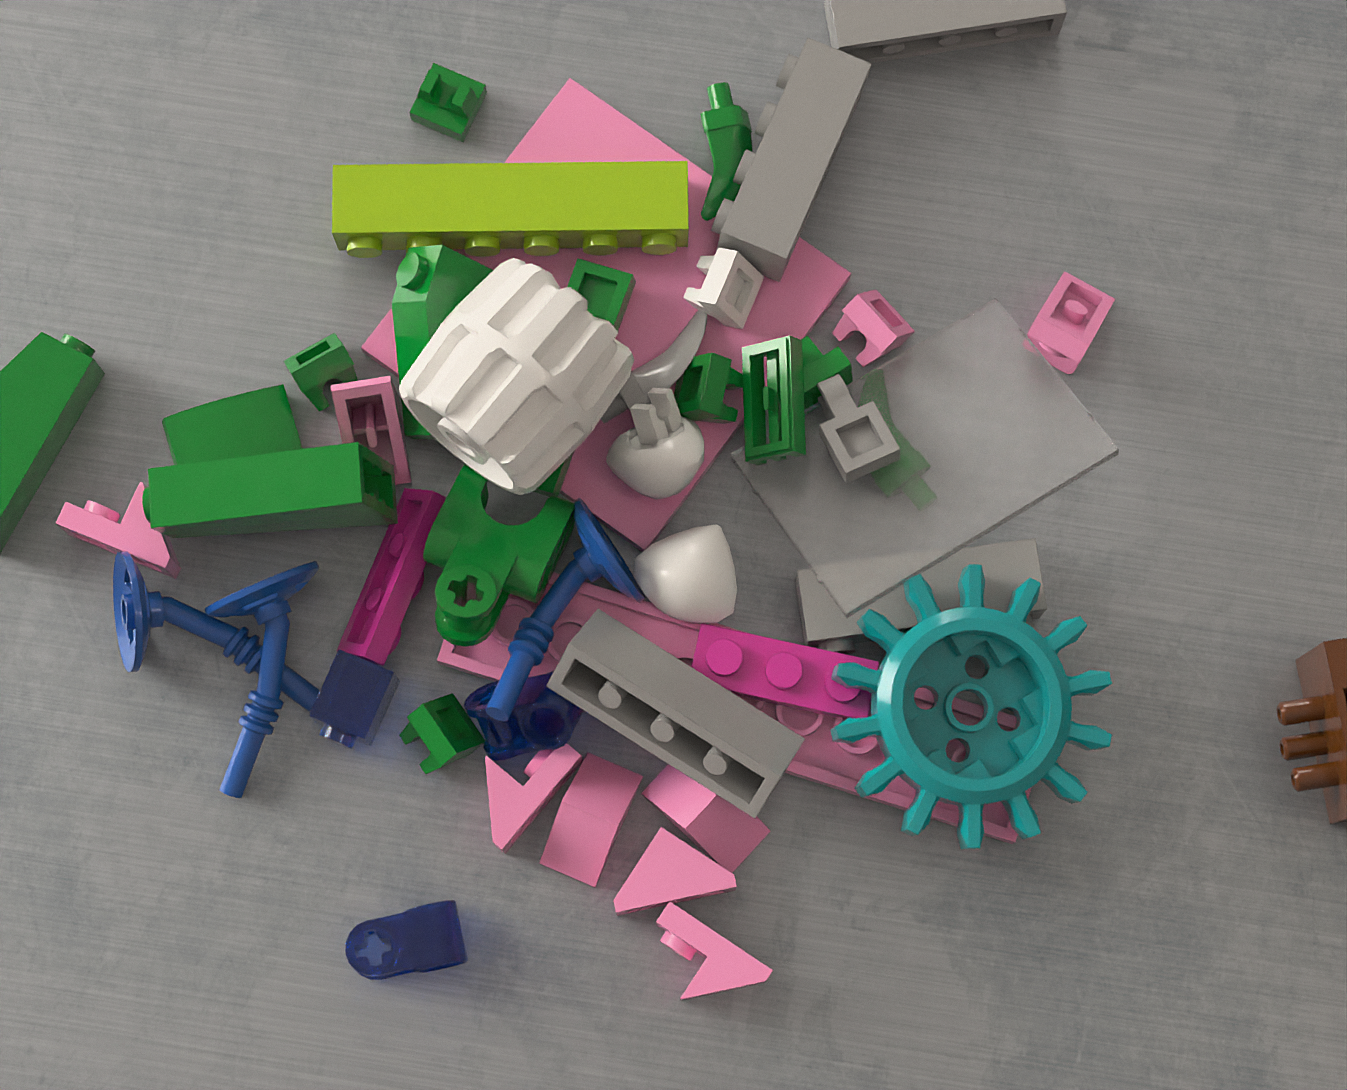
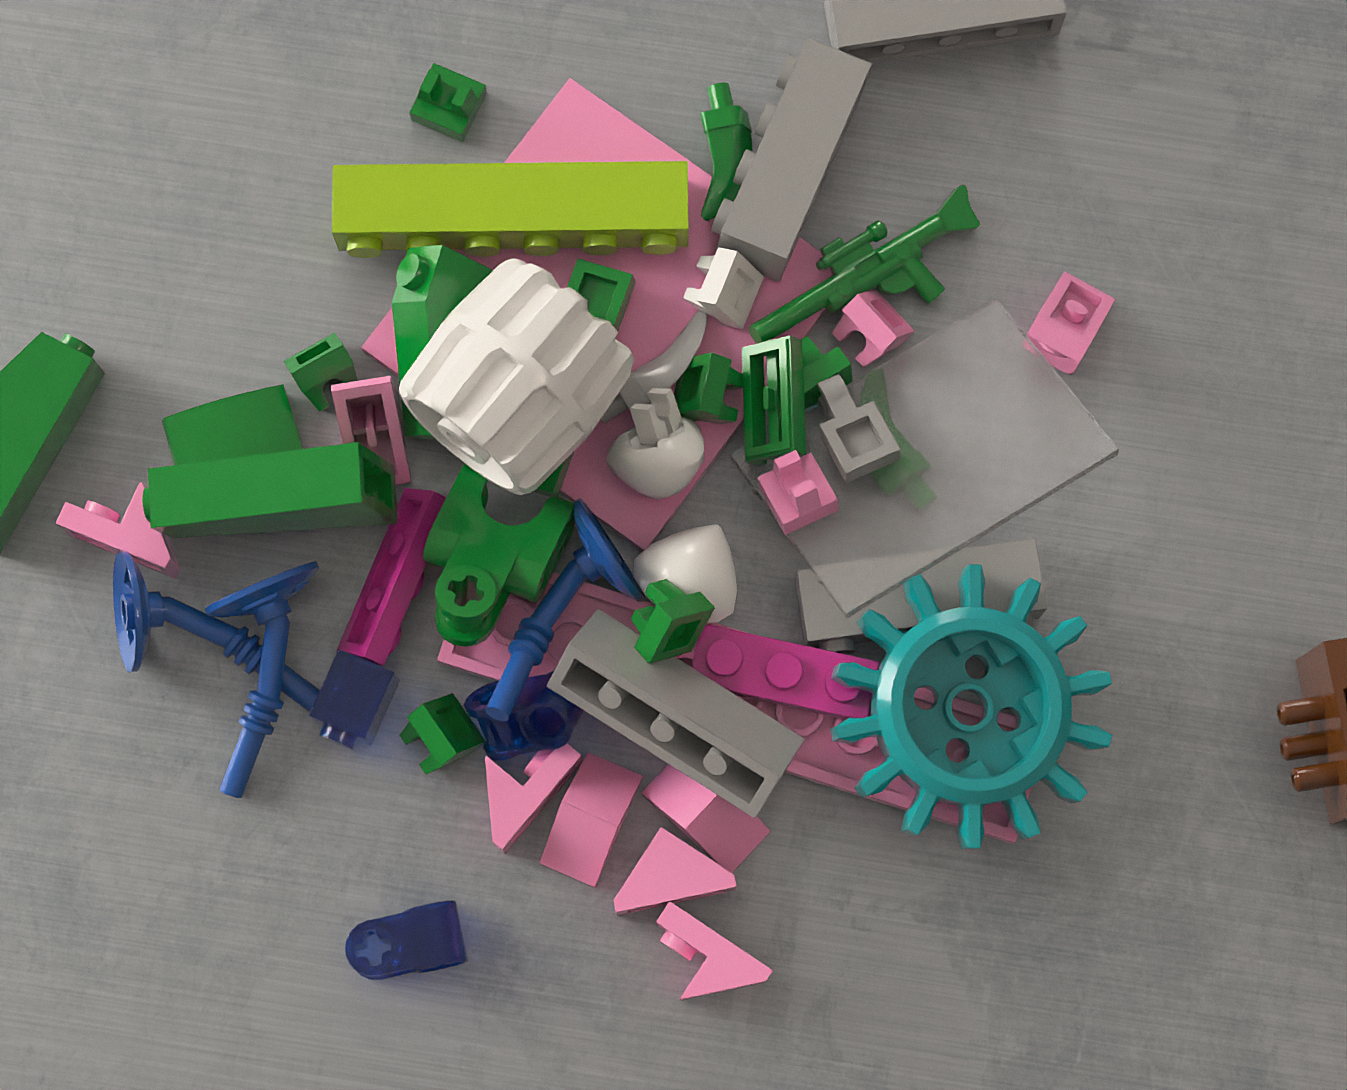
(672, 624): none -> green tile
(797, 491): none -> bright pink tile
(861, 268): none -> green piece

